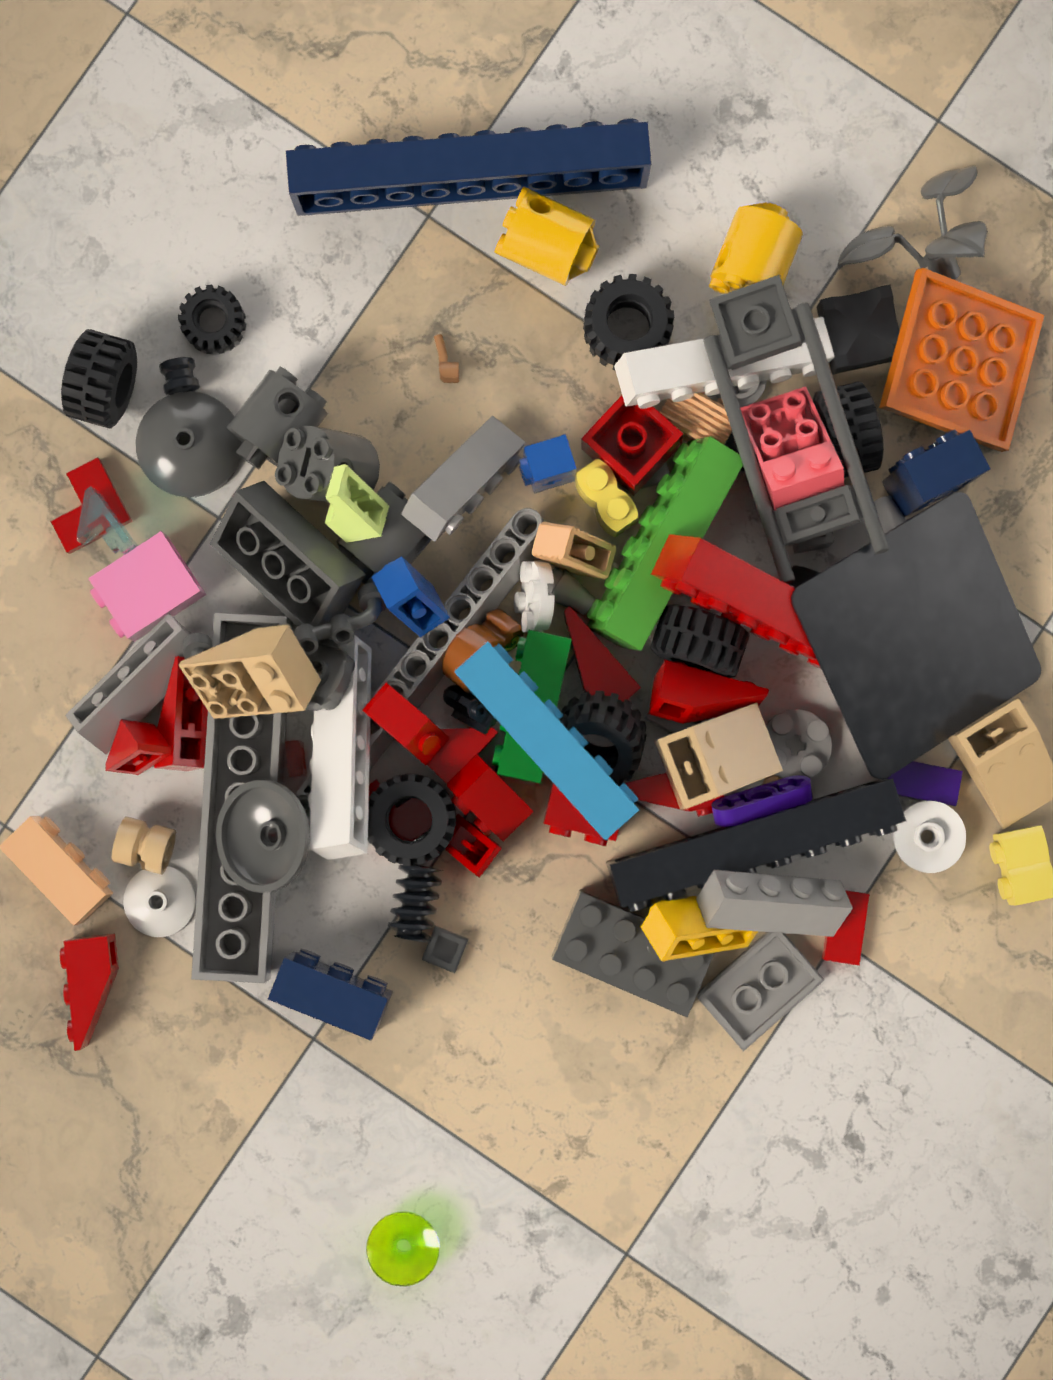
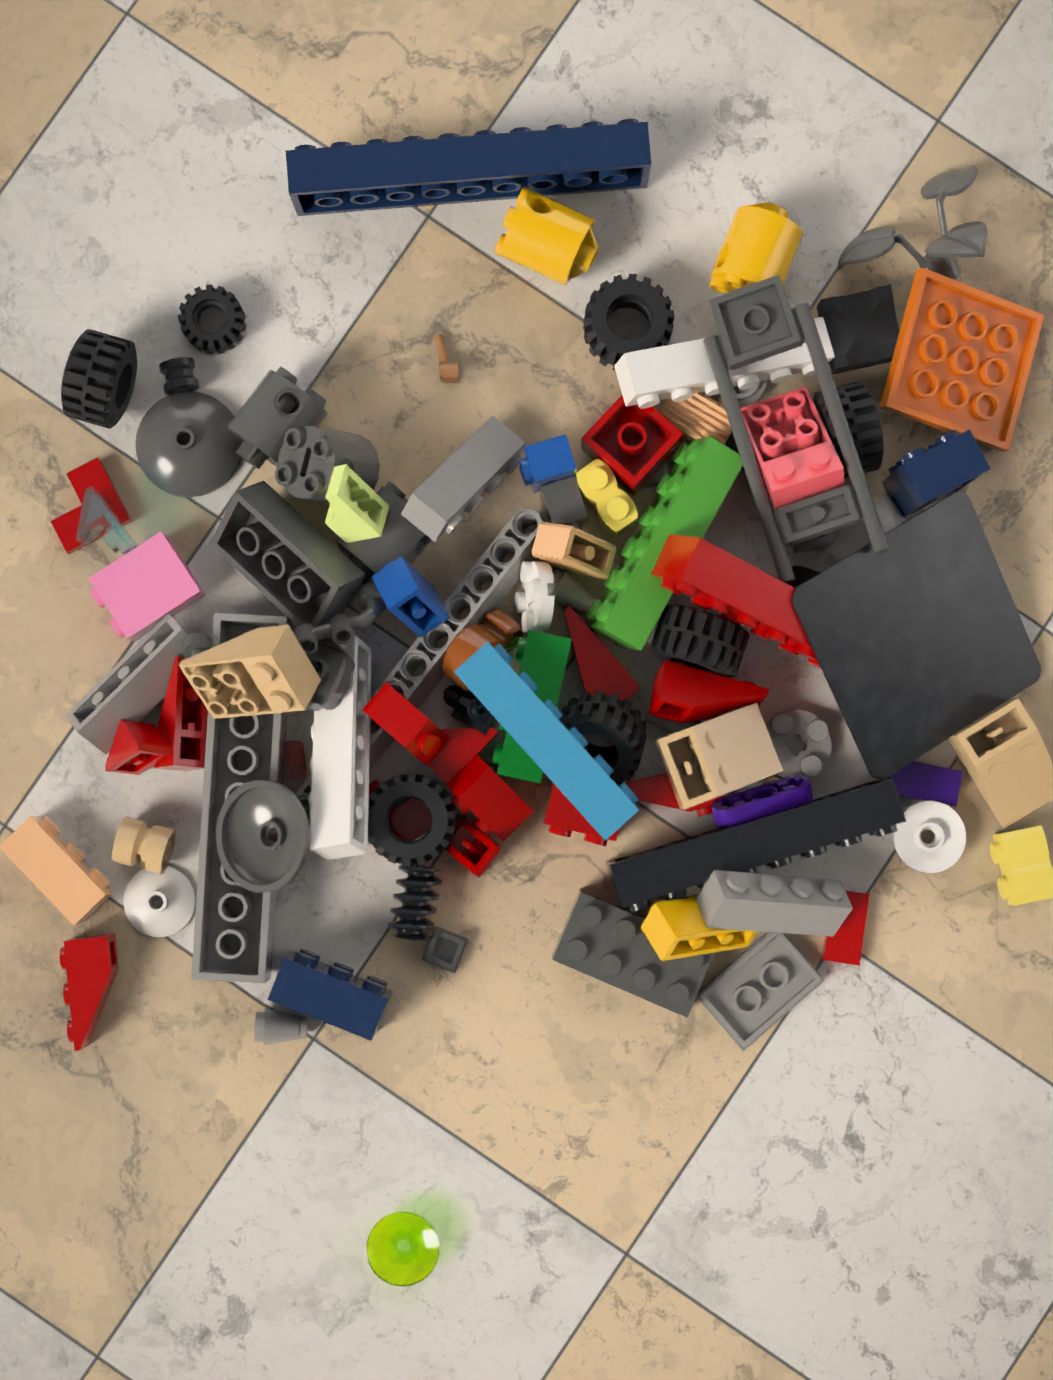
(279, 1027): none -> light grey cone
(564, 503): none -> dark grey brick

